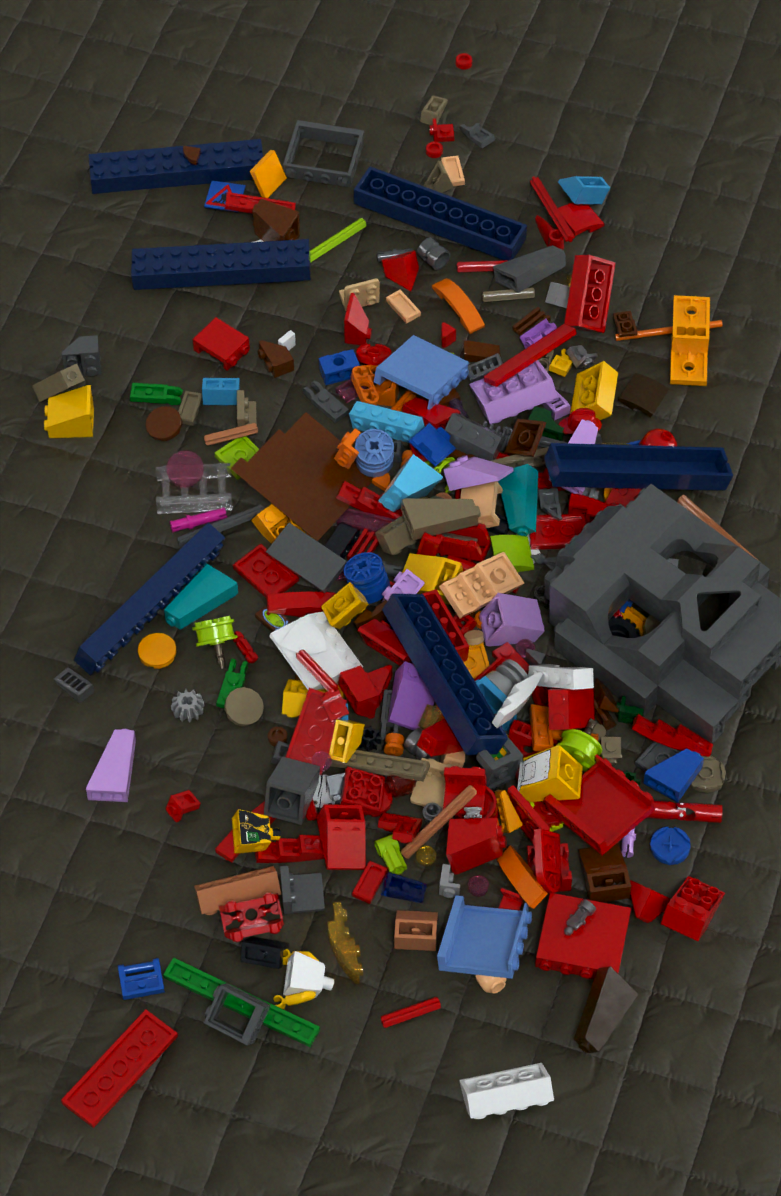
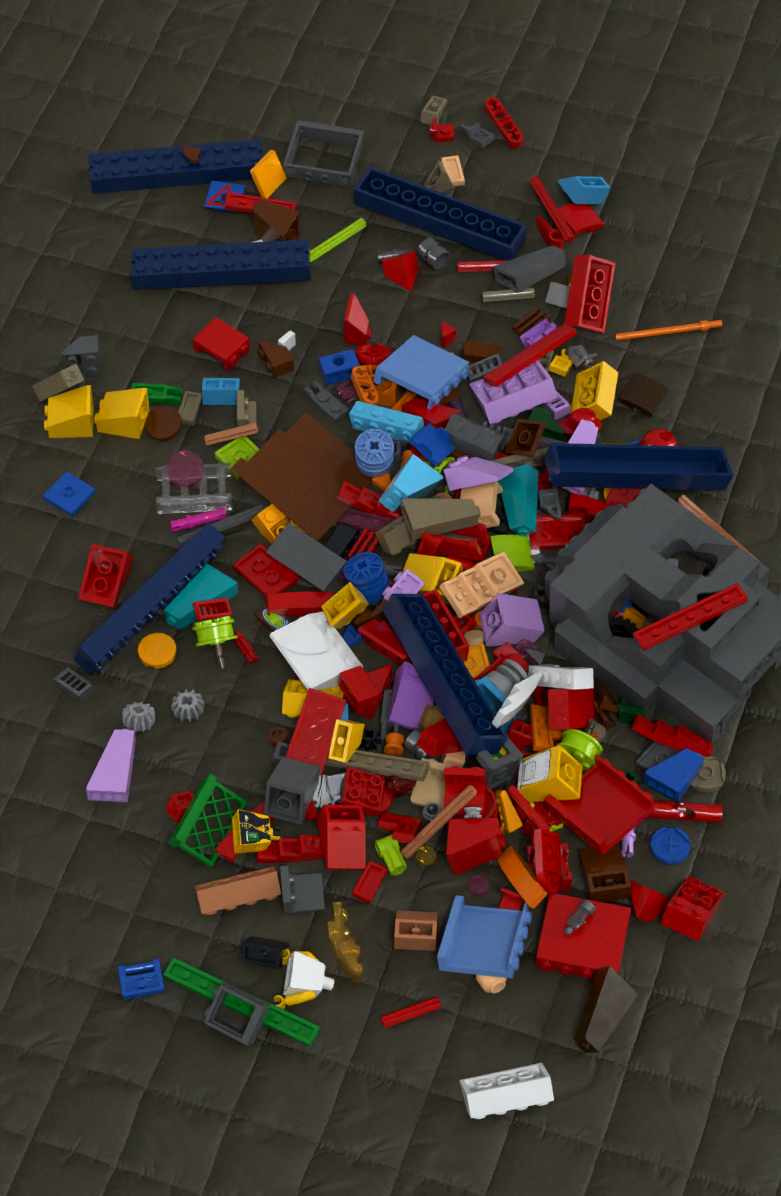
(69, 494): none -> blue plate
(105, 575): none -> red slope
(119, 1068): red plate -> none
(123, 413): none -> yellow slope
(138, 717): none -> light grey gear
(194, 810): none -> green fence
(223, 605): none -> red slope
(232, 681): green hinge -> none
(243, 706): dark tan tile -> none
(255, 926): red piece -> none
(320, 675): red axle -> none
(323, 760): clear pink tile -> none
(334, 705): red bracket -> none
(347, 454): orange bracket -> none
(351, 637): none -> blue tile
(366, 293): tan bracket -> none
(403, 306): light nougat tile -> none
(403, 888): clear blue slope -> none
(434, 149): red tile -> none
(447, 887): light grey bracket -> none
(460, 304): orange slope -> none
(464, 61): red tile -> none
(493, 102): none -> red beam
(611, 749): dark tan bracket -> none
(625, 324): reddish brown slope -> none
(690, 340): light orange bracket -> none
(690, 617): none -> red tile

